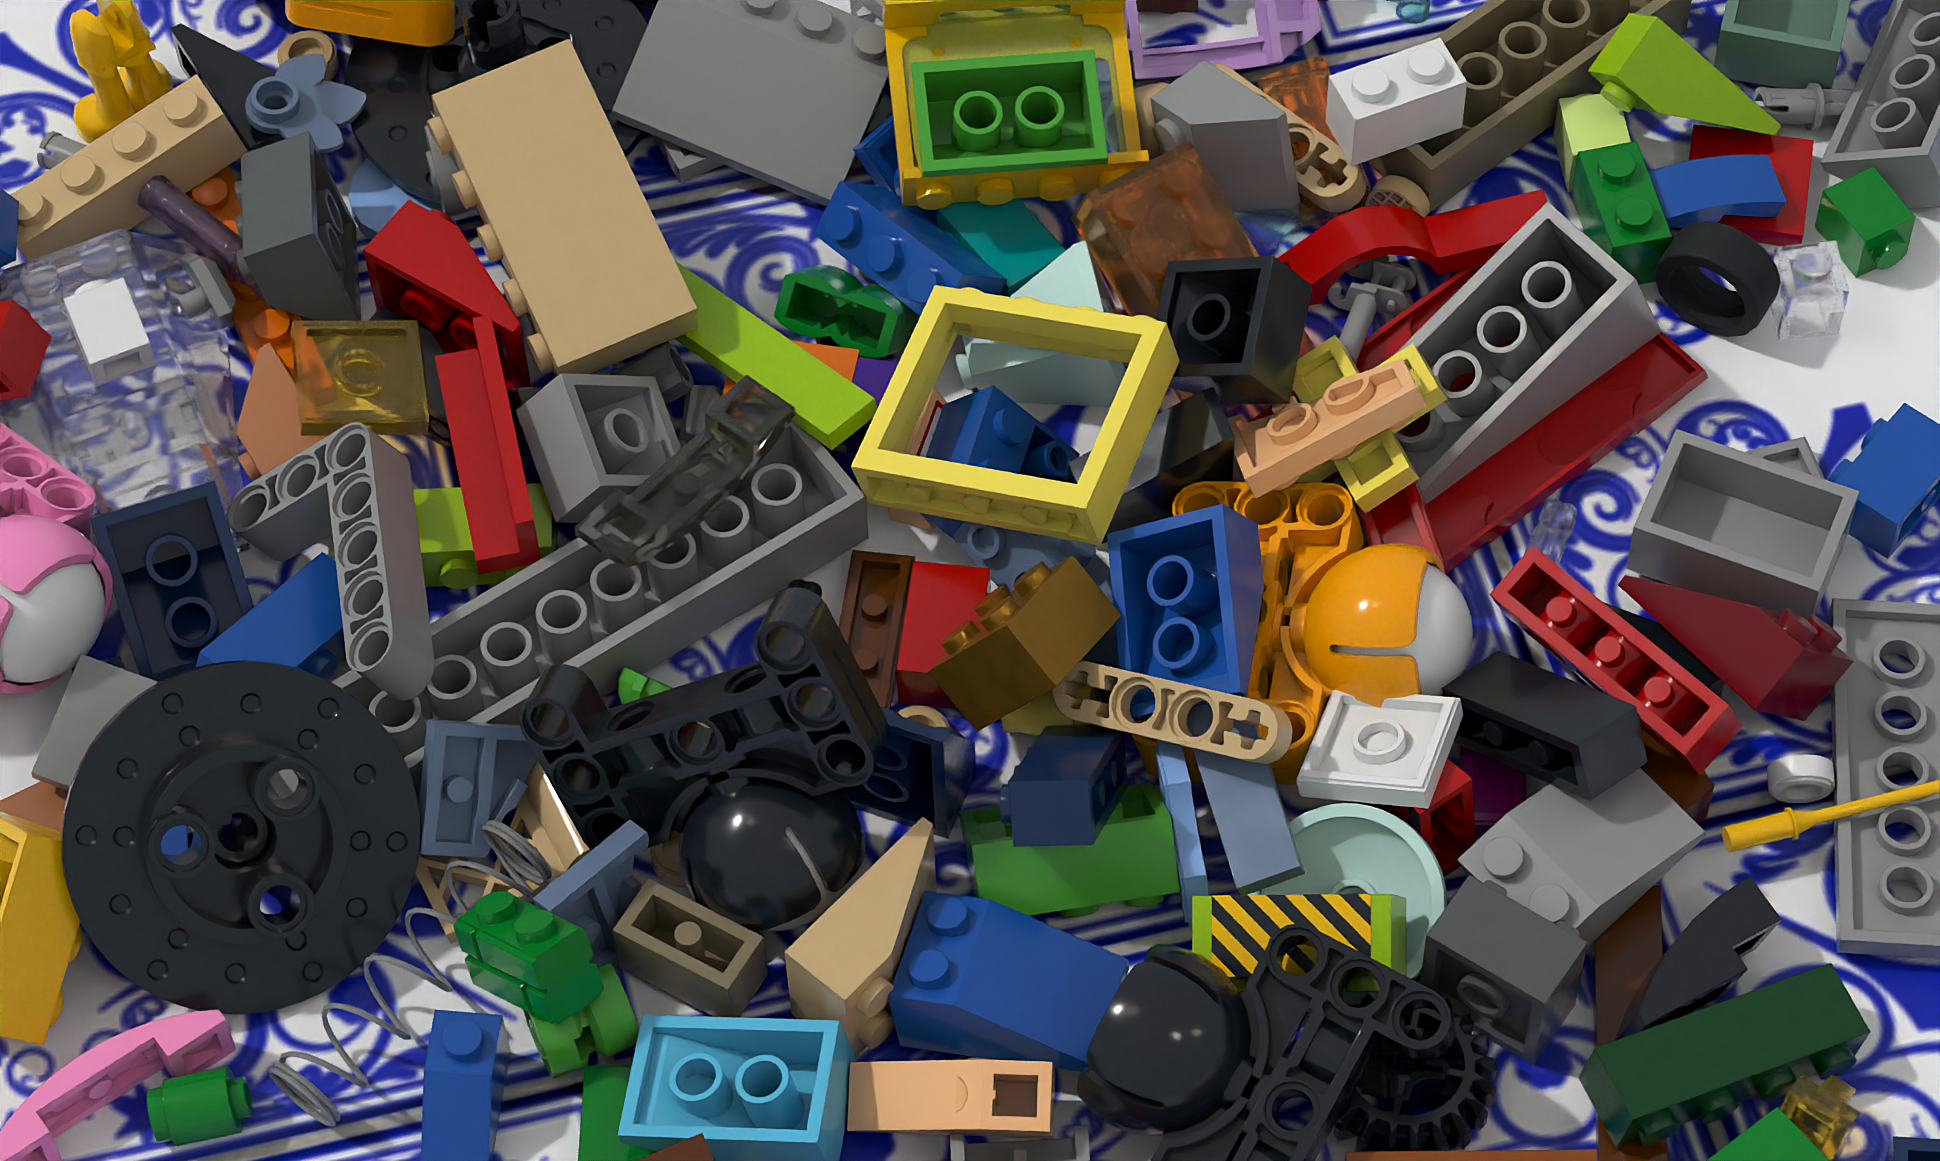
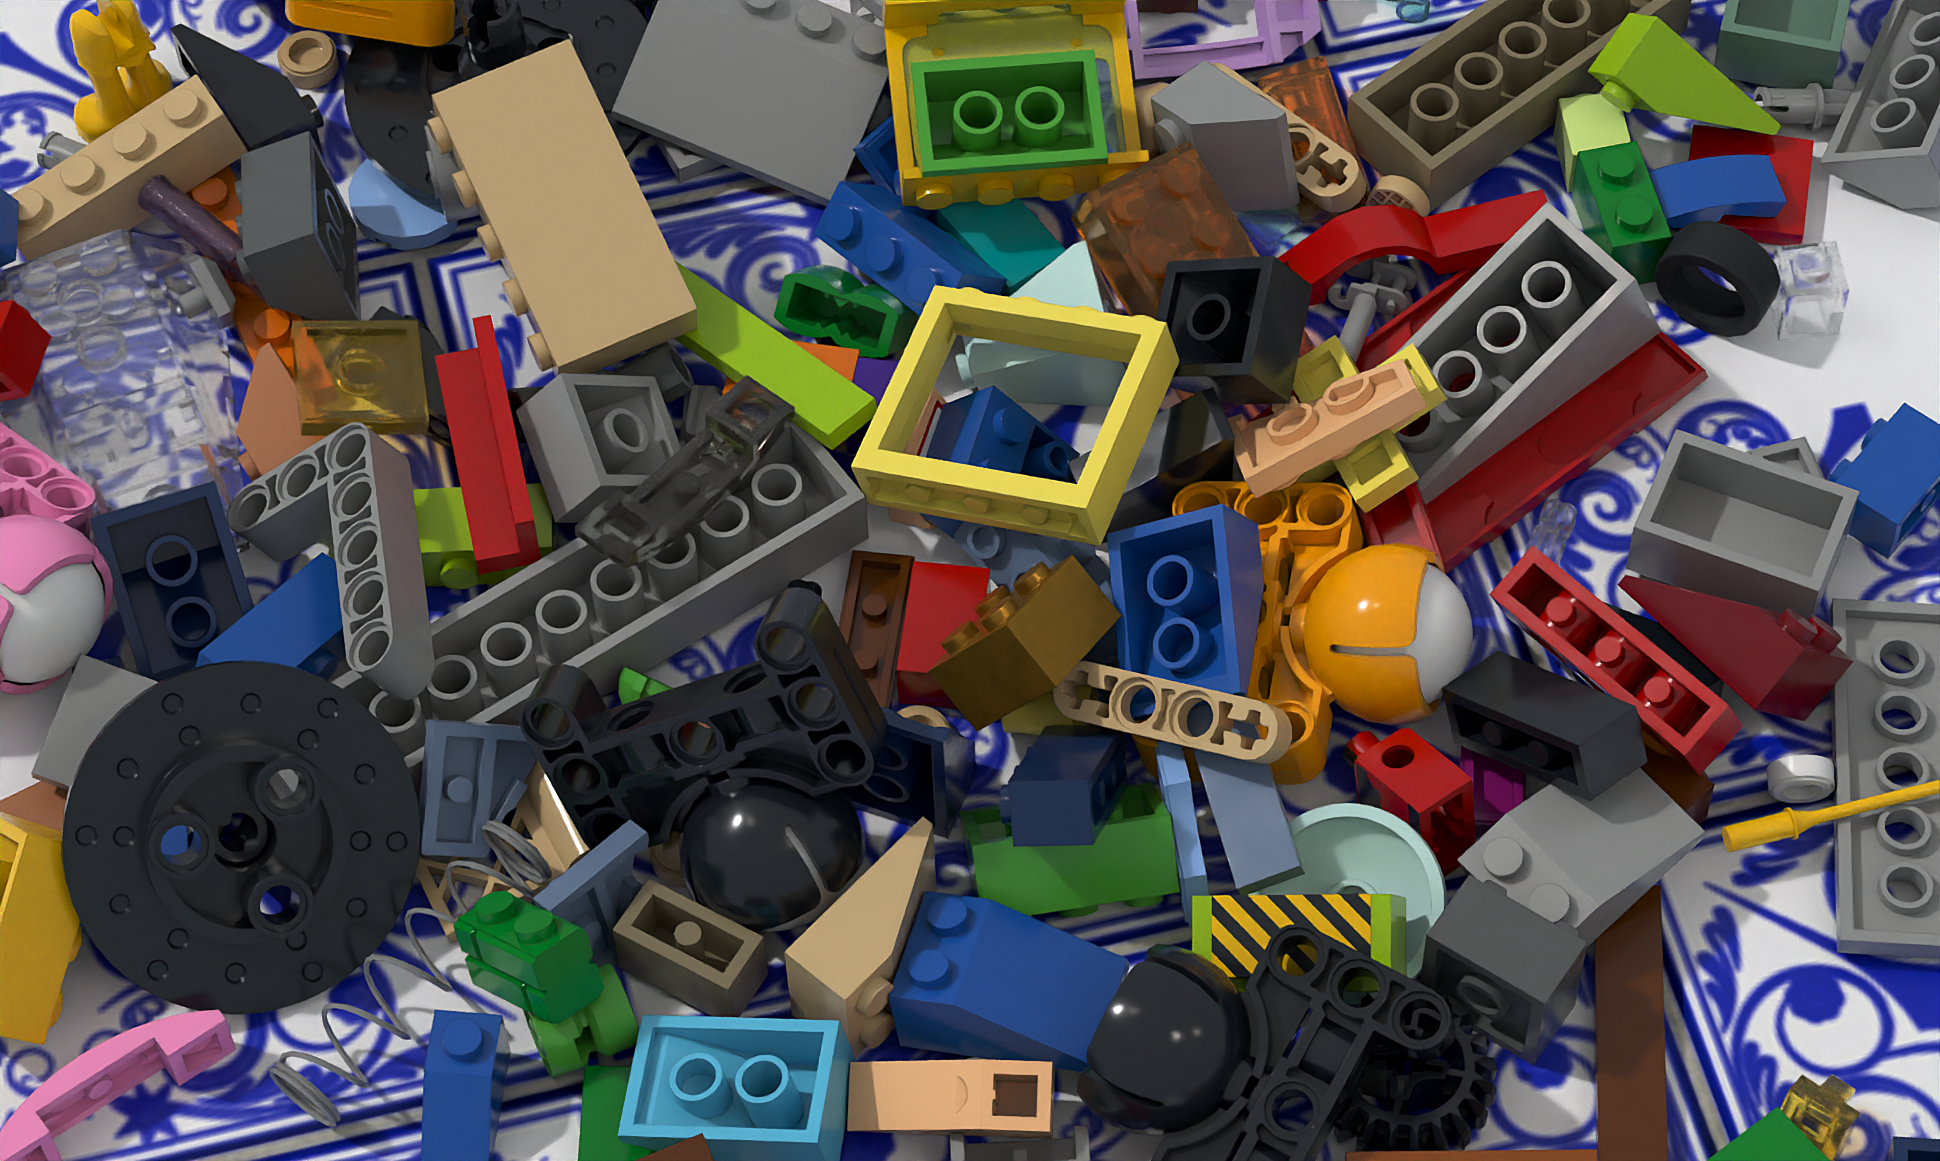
(108, 330): white brick -> none
(199, 1106): green brick -> none
(305, 103): sand blue plate -> none
(430, 272): red slope -> none
(1381, 752): white tile -> none
(1395, 101): white brick -> none
(1702, 959): black slope -> none
(1724, 1057): dark green brick -> none
(1866, 222): green brick -> none

